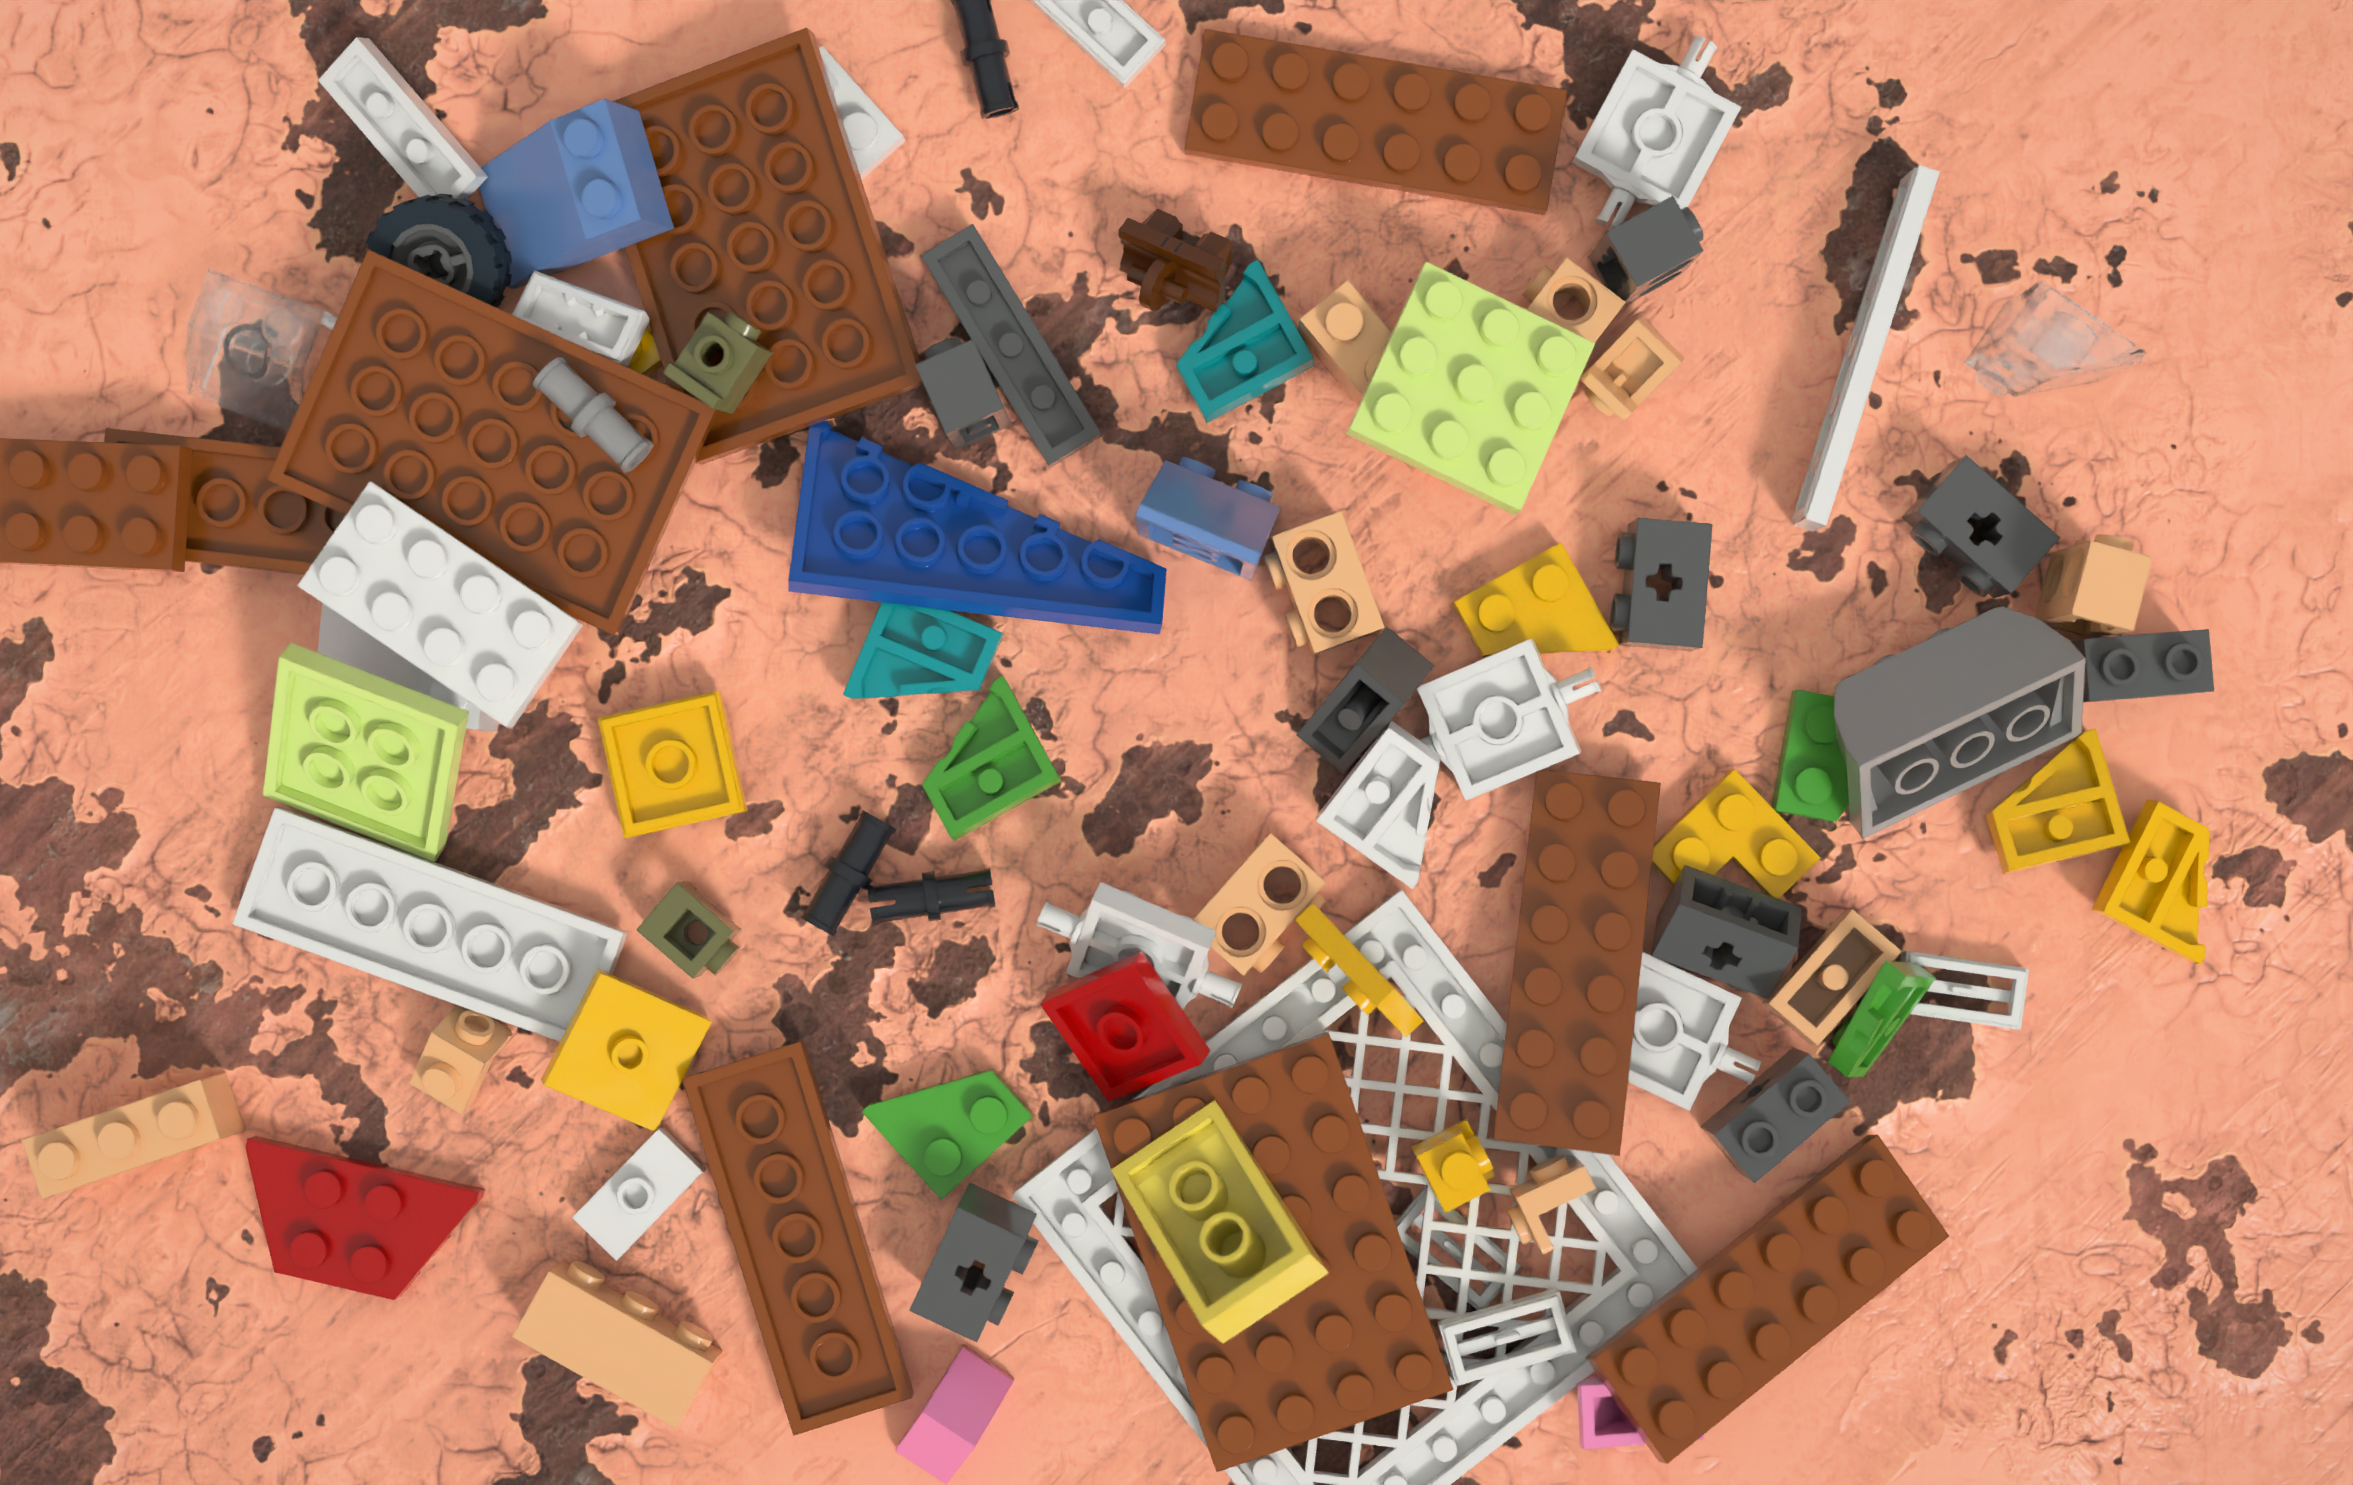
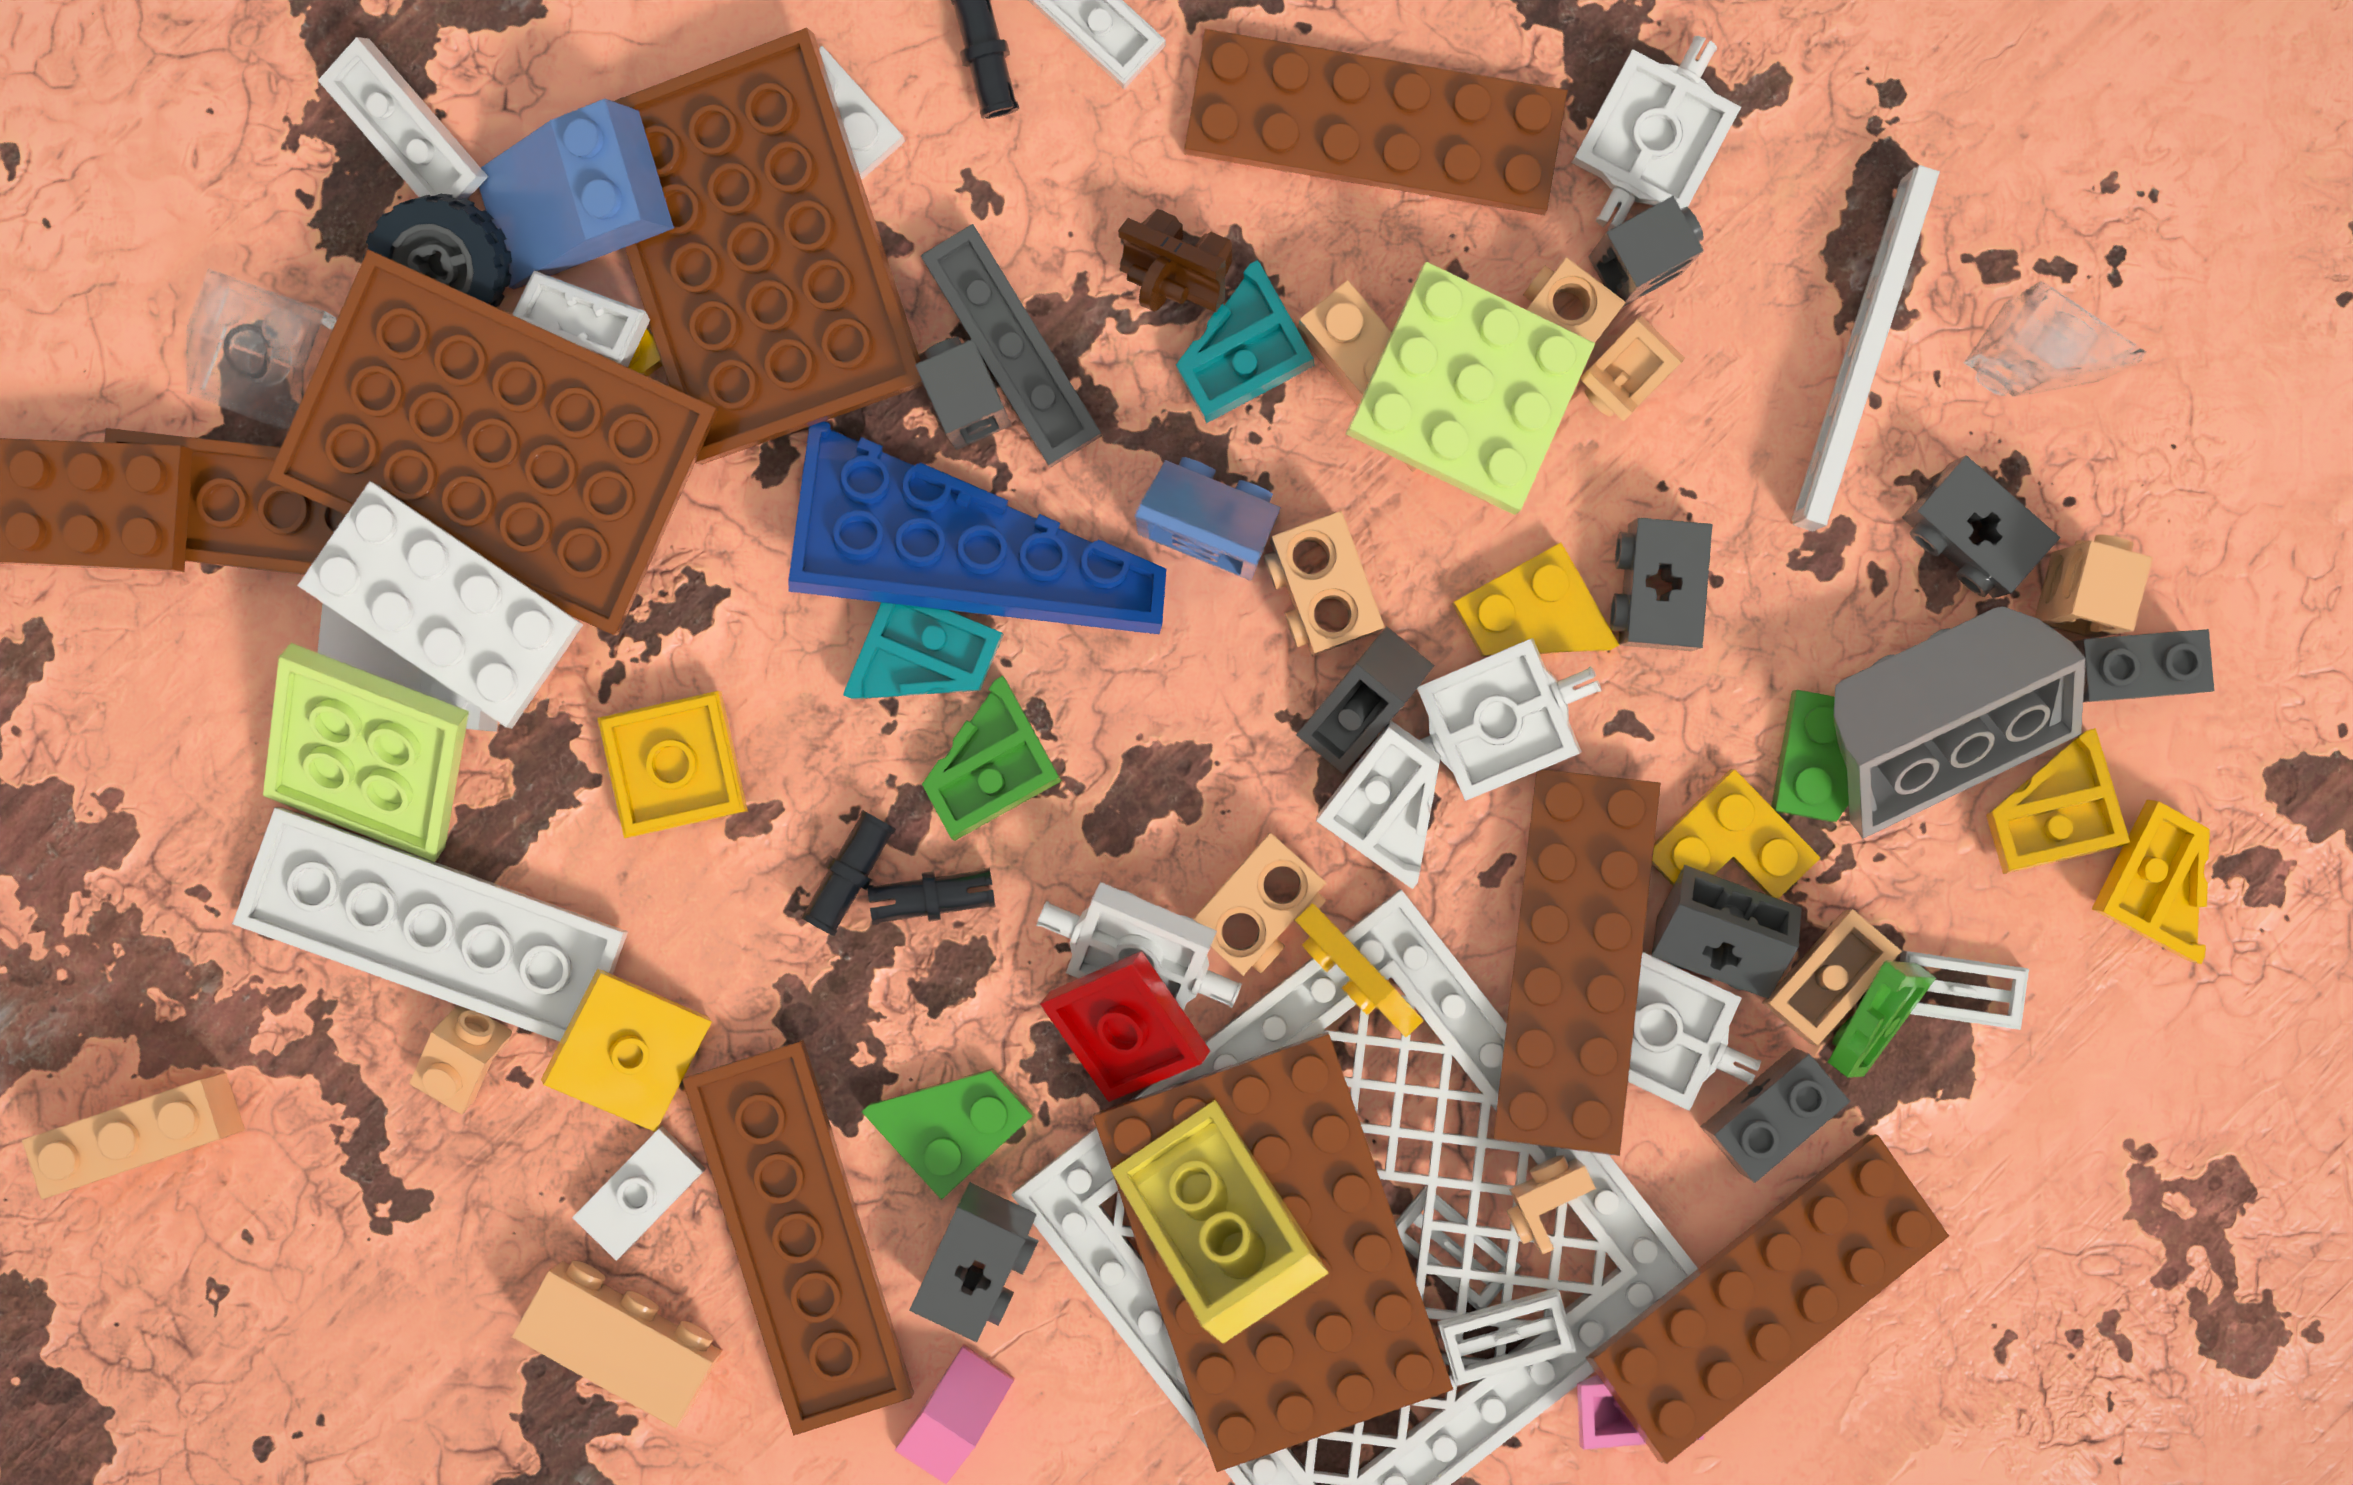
(352, 1218): red wing -> none
(593, 414): light grey pin -> none
(669, 925): olive brick -> none
(727, 383): olive brick -> none
(1454, 1165): yellow brick -> none

